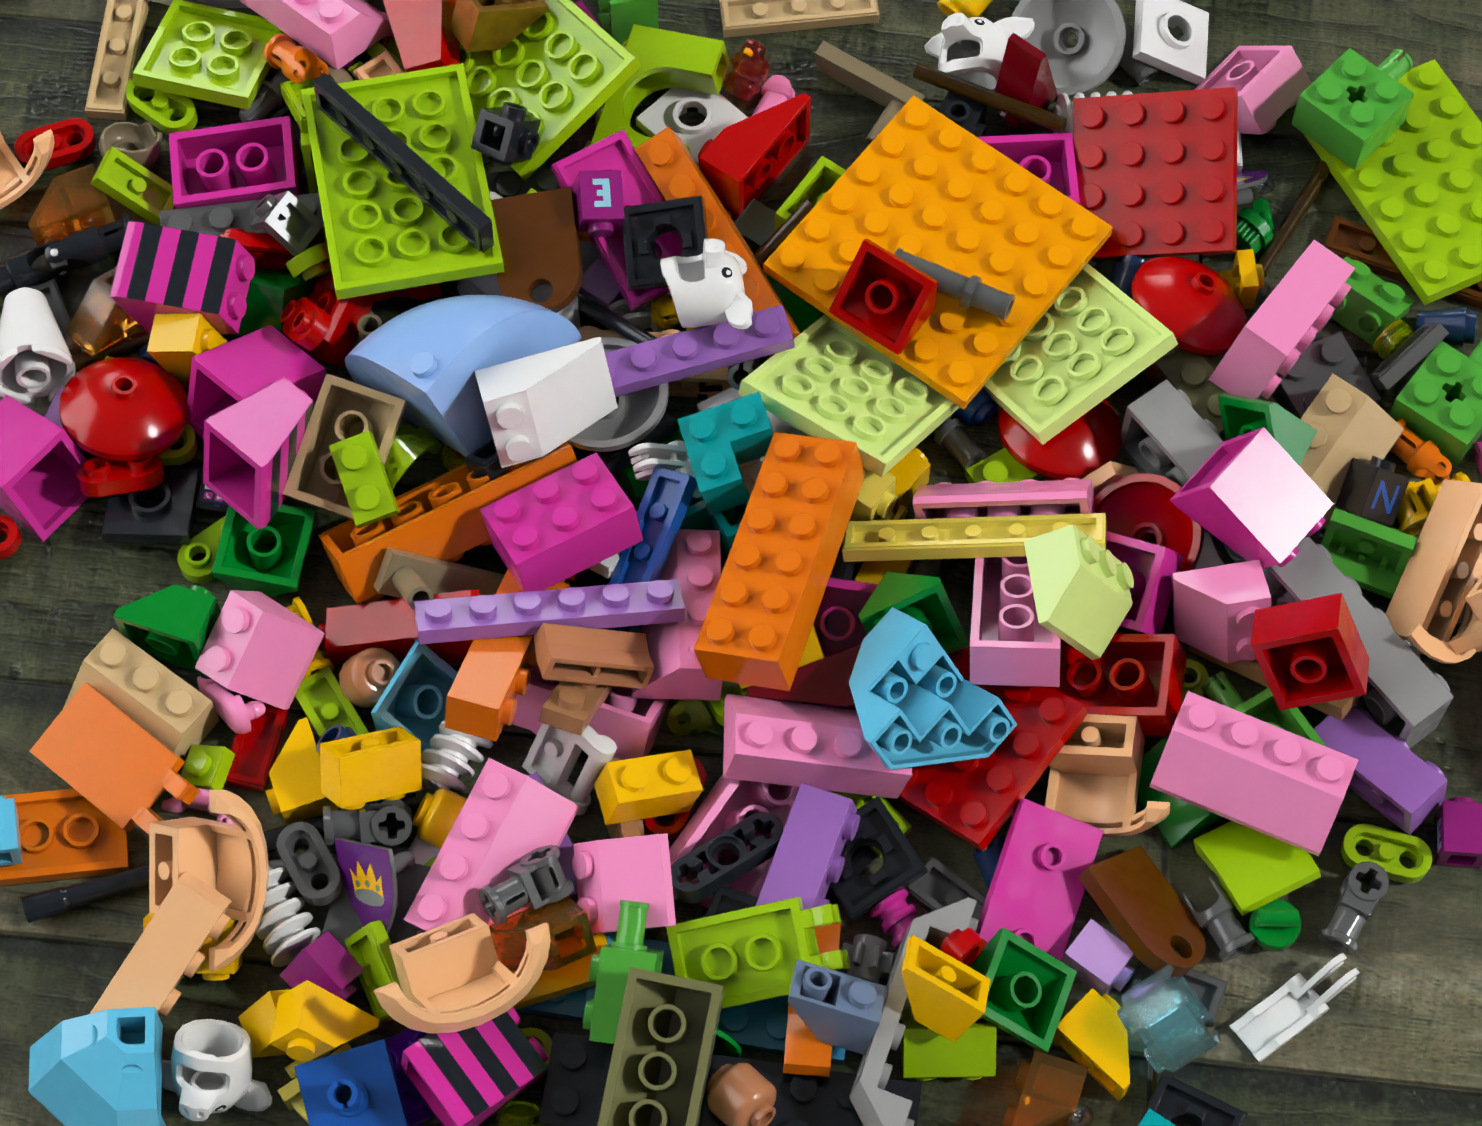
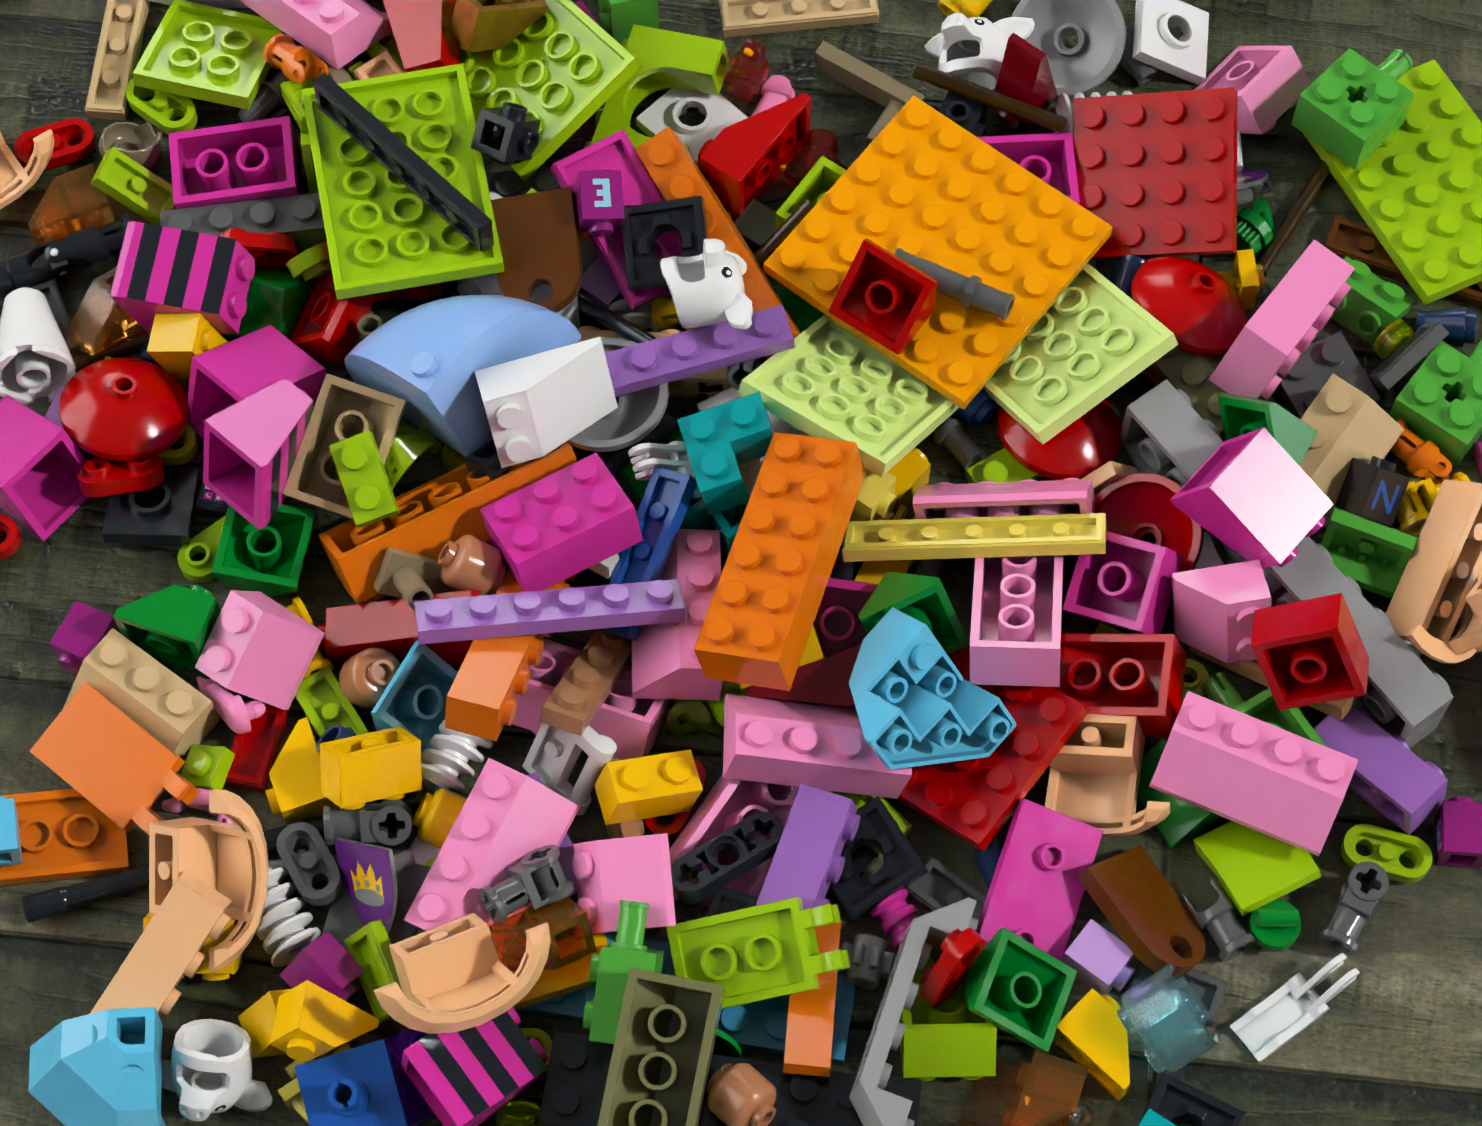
(80, 635): none -> magenta brick
(286, 221): dark grey bracket -> none
(305, 323): red plate -> none
(471, 565): none -> nougat head
(593, 656): nougat piece -> none
(816, 144): none -> clear red animal
(836, 1005): sand blue slope -> none
(942, 990): yellow slope -> none
(1078, 588): yellowish green slope -> none

